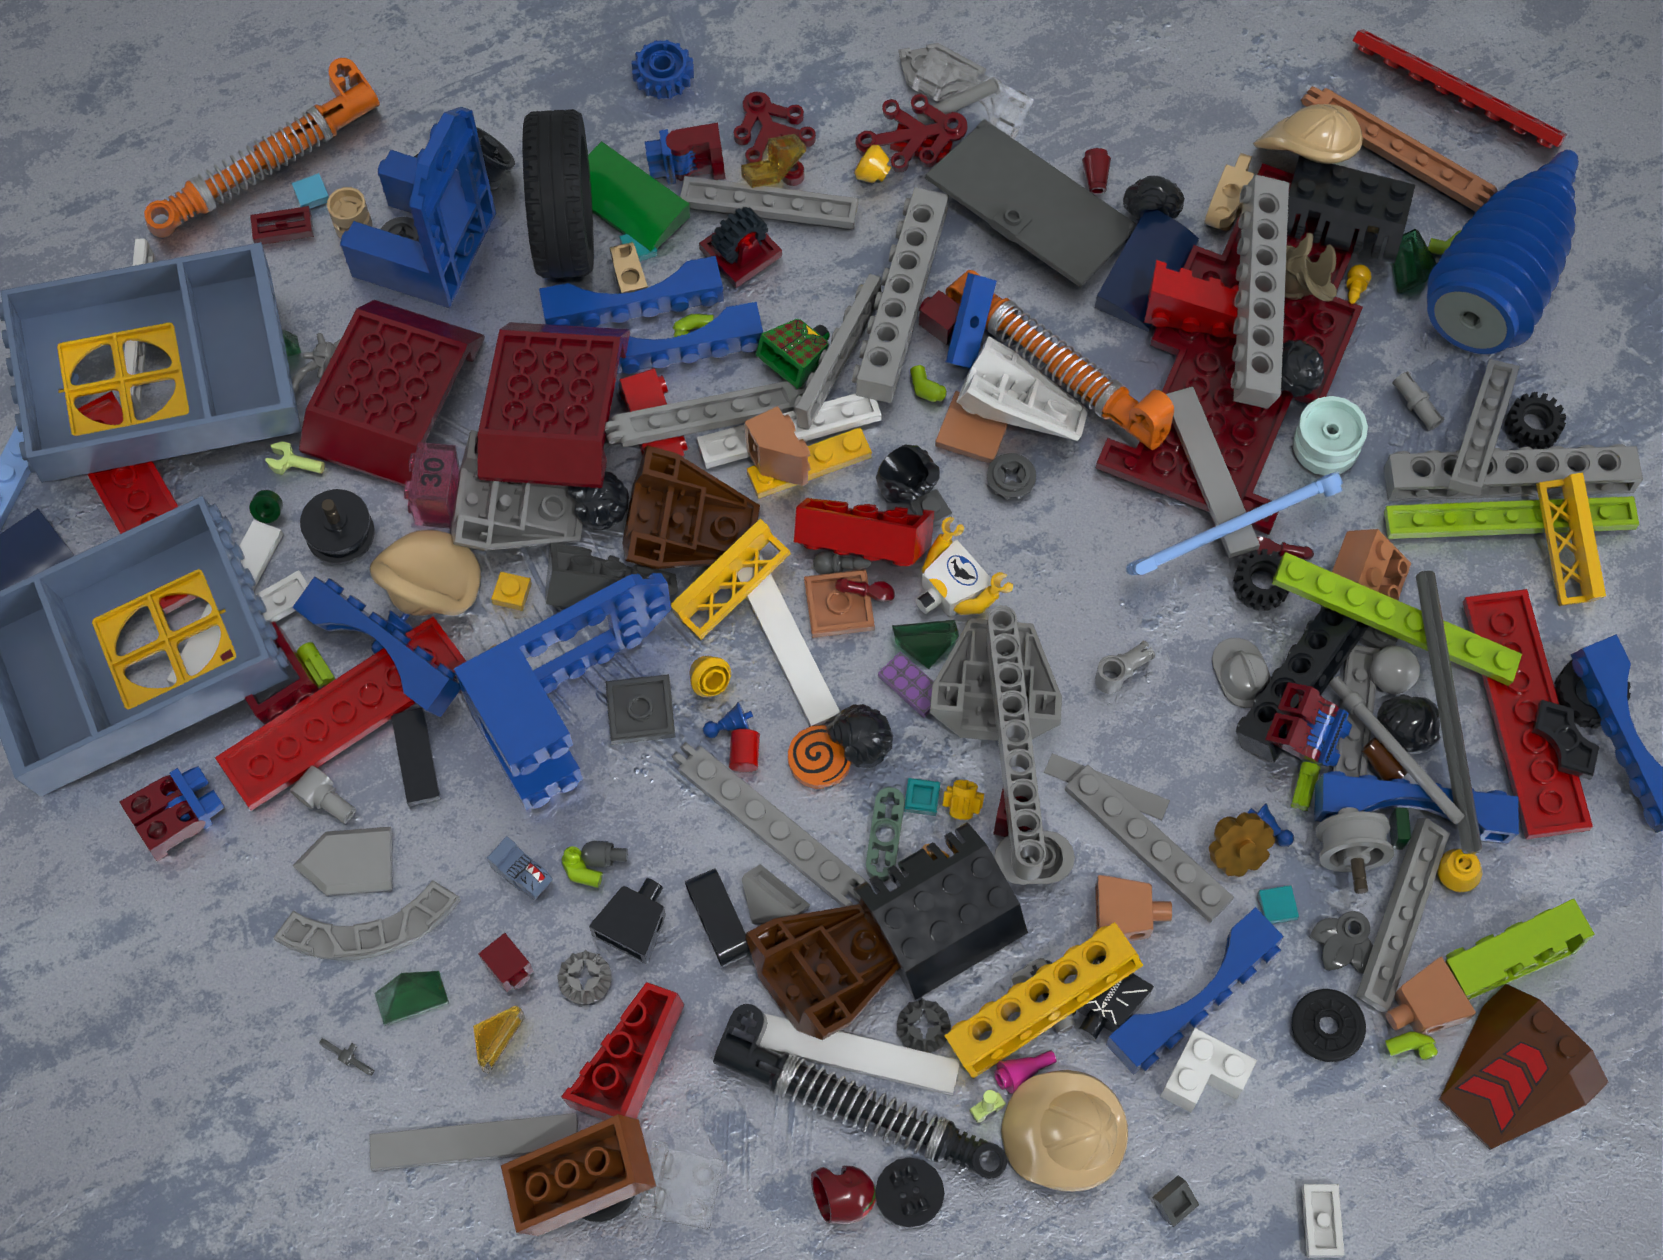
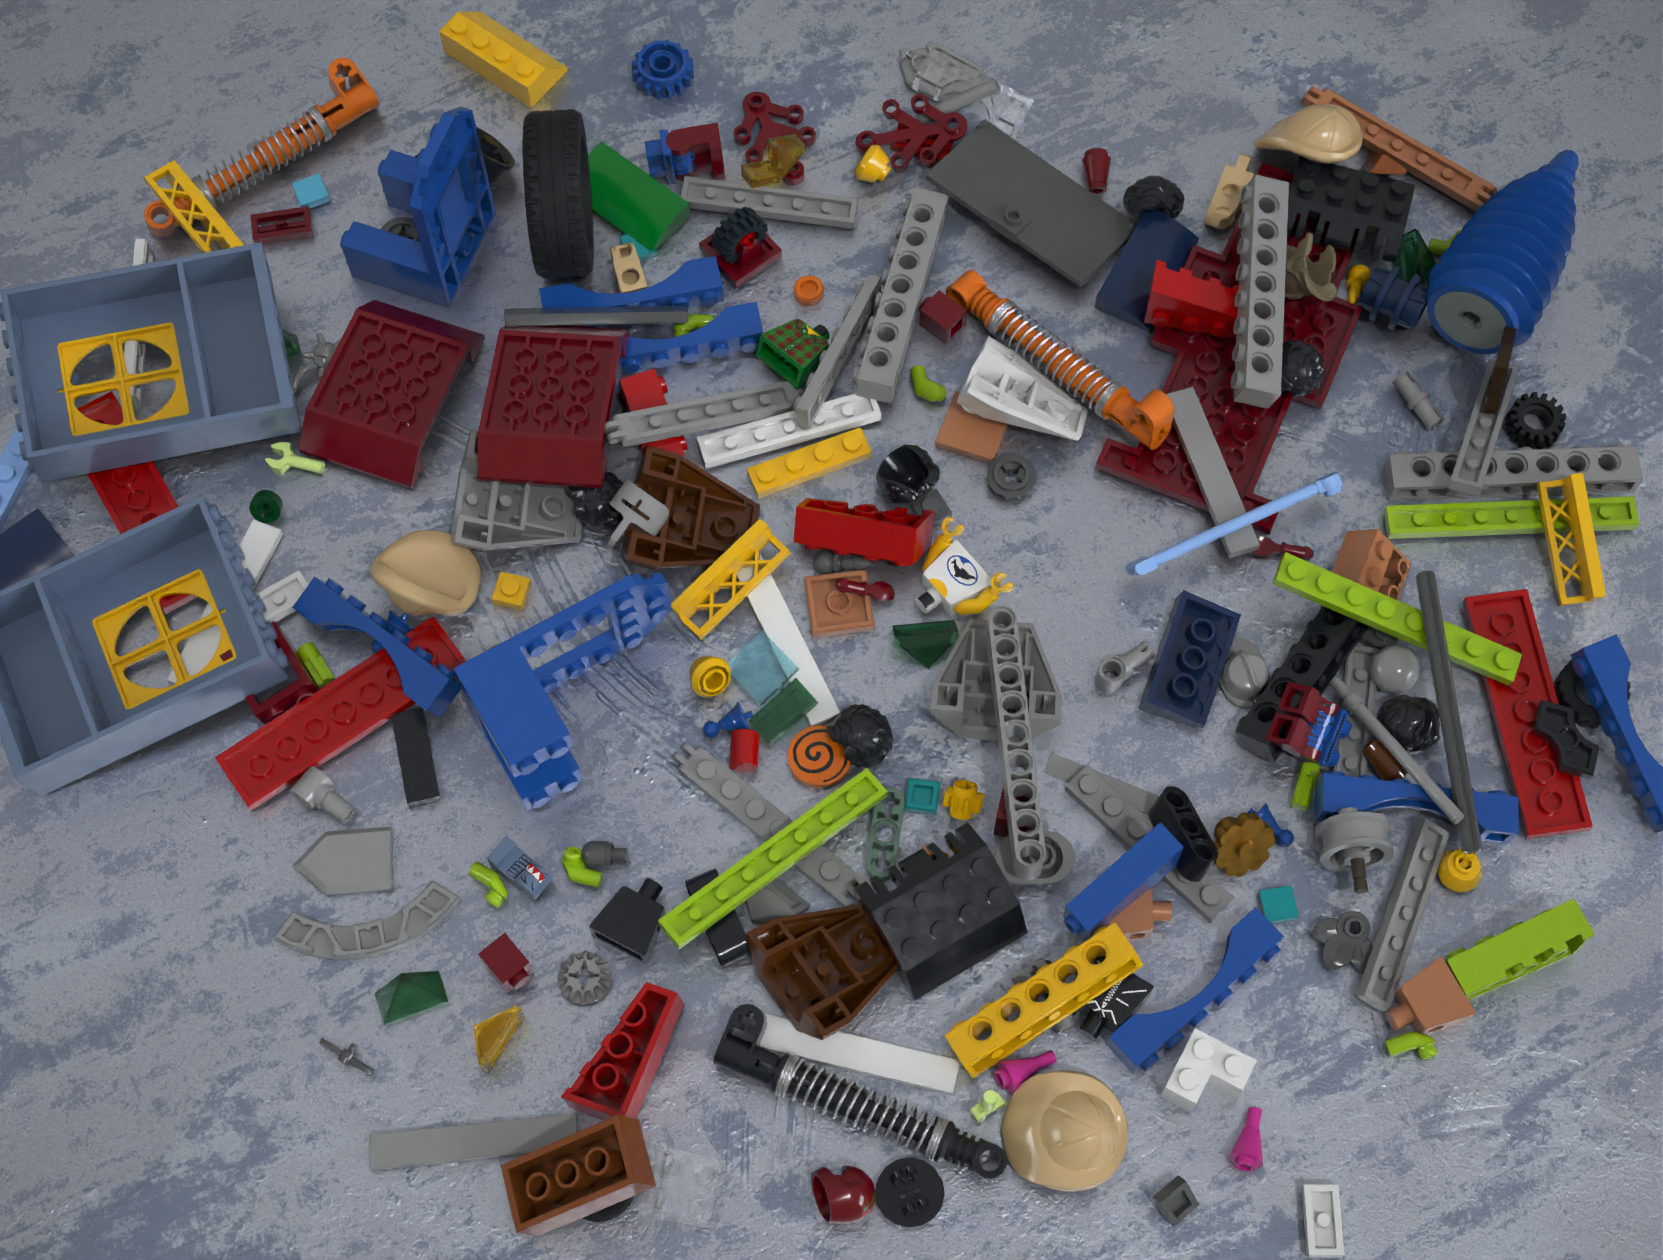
(170, 811): dark red hips -> none
(200, 208): none -> yellow fence
(337, 526): black wheel -> none
(347, 206): tan wheel -> none
(432, 484): clear pink brick -> none
(492, 880): none -> lime arm
(500, 56): none -> yellow slope
(577, 574): dark grey wedge -> none
(595, 315): none -> dark grey tile
(640, 709): dark grey tile -> none
(650, 506): none -> light grey helmet
(762, 668): none -> clear light blue piece
(772, 858): none -> lime plate
(776, 448): nougat slope -> none
(783, 711): none -> clear green tile
(808, 290): none -> orange tile
(908, 683): medium lavender tile -> none
(912, 1036): dark grey gear -> none
(971, 320): blue tile -> none
(1123, 882): none -> blue slope
(1182, 821): none -> black beam
(1190, 660): none -> dark blue slope
(1248, 1150): none -> dark pink cone
(1249, 591): black tyre -> none
(1314, 1040): black wheel -> none
(1329, 435): light aqua wheel -> none
(1382, 164): none -> dark orange slope
(1394, 297): none -> dark blue piece
(1399, 828): dark green tile -> none
(1469, 94): red plate -> none
(1500, 370): none -> dark brown tile
(1519, 1070): reddish brown wedge -> none

